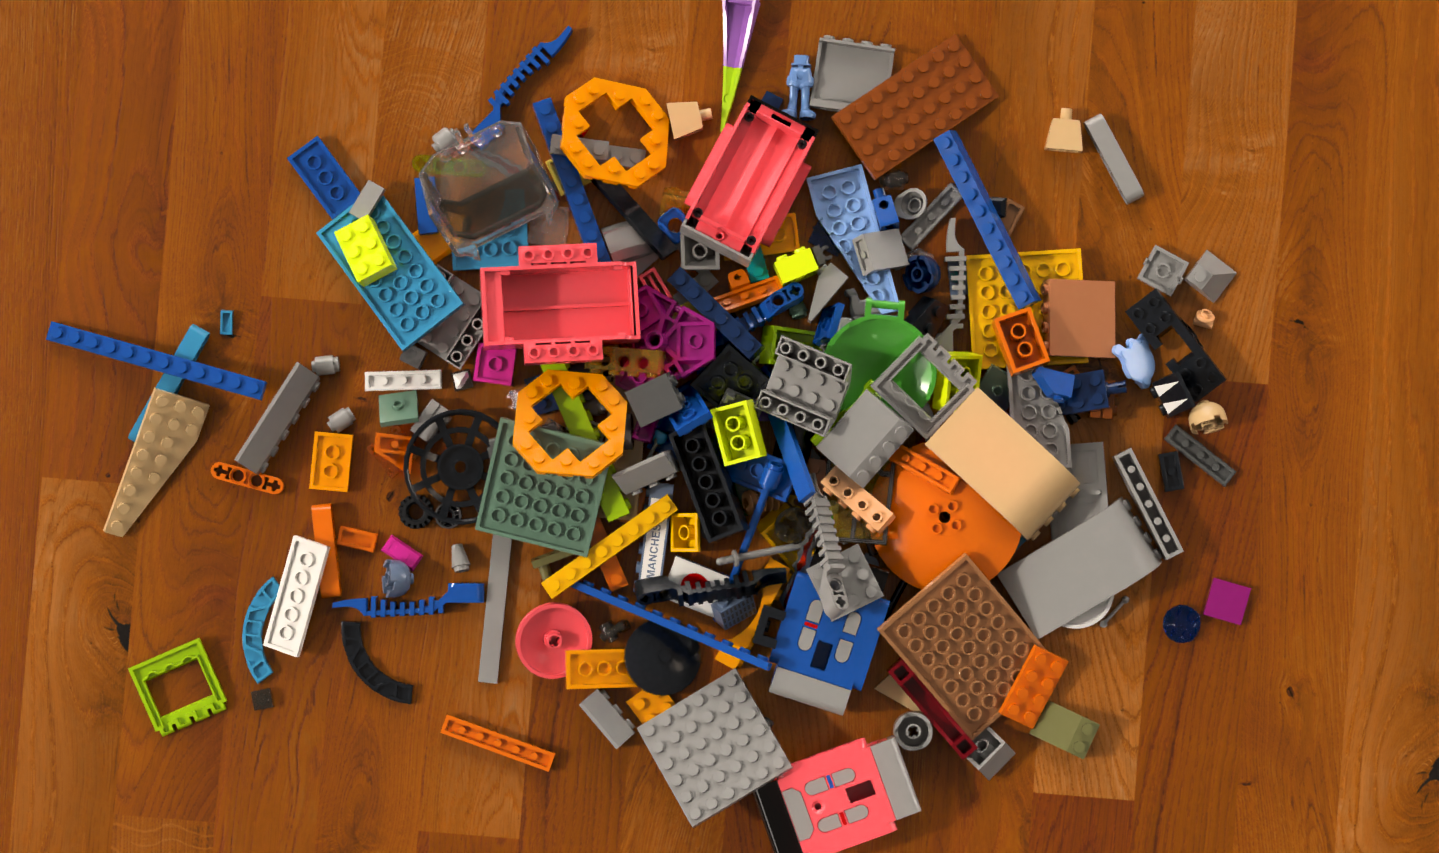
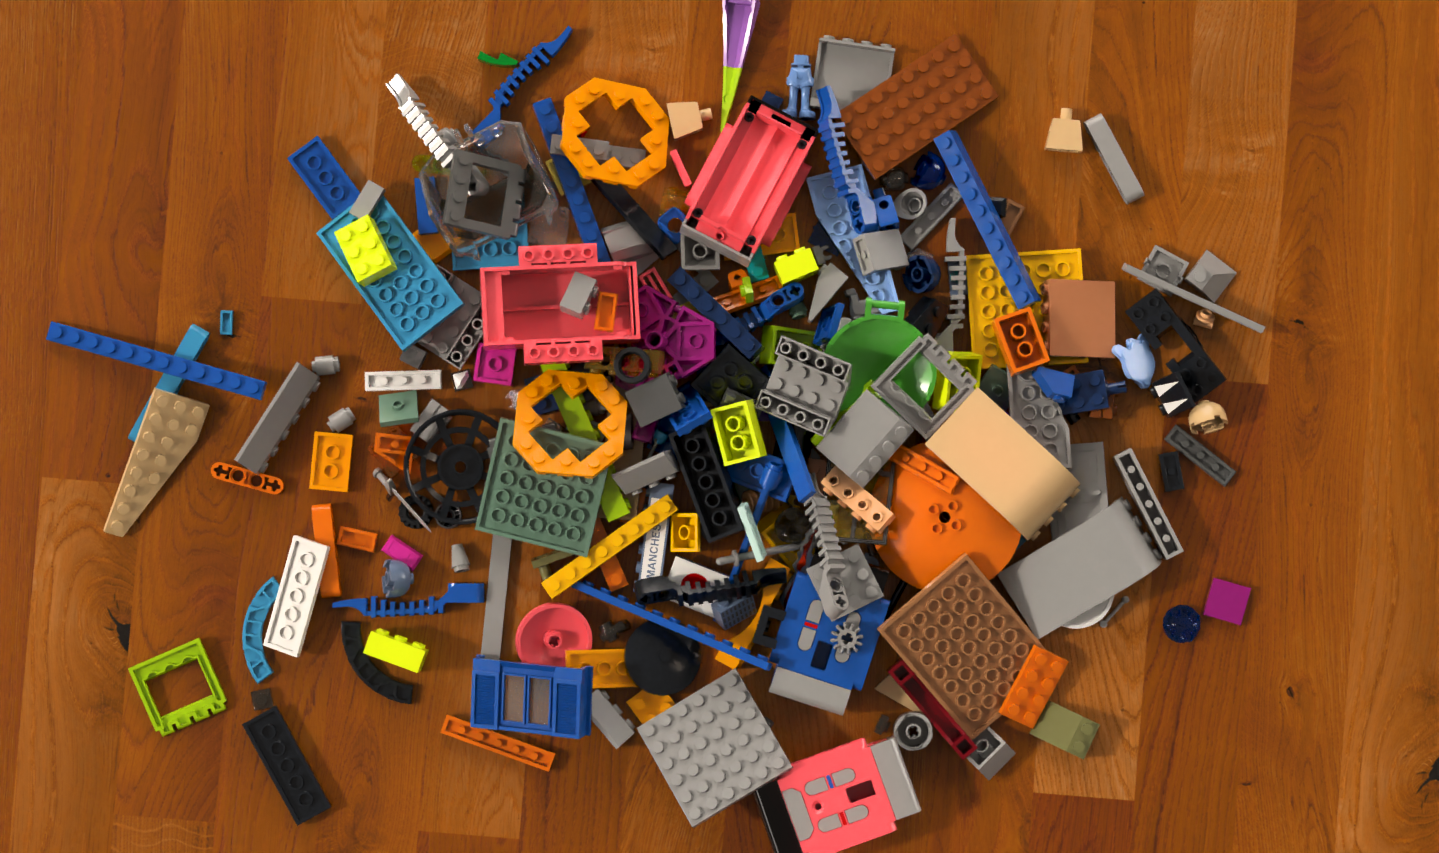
(287, 765): none -> black plate
(391, 489): none -> light grey sword
(396, 650): none -> neon yellow brick
(428, 132): none -> light grey piece
(458, 192): none -> dark grey hinge
(503, 61): none -> green slope
(531, 698): none -> blue piece
(579, 295): none -> light grey brick
(606, 311): none -> orange tile
(618, 365): none -> black tyre
(680, 168): none -> coral tile
(746, 289): none -> lime plate
(752, 531): none -> light aqua tile
(848, 645): none -> light grey gear
(860, 206): none -> blue piece
(882, 724): none -> clear smoke plate
(929, 172): none -> clear blue cylinder
(1193, 298): none -> light grey tile

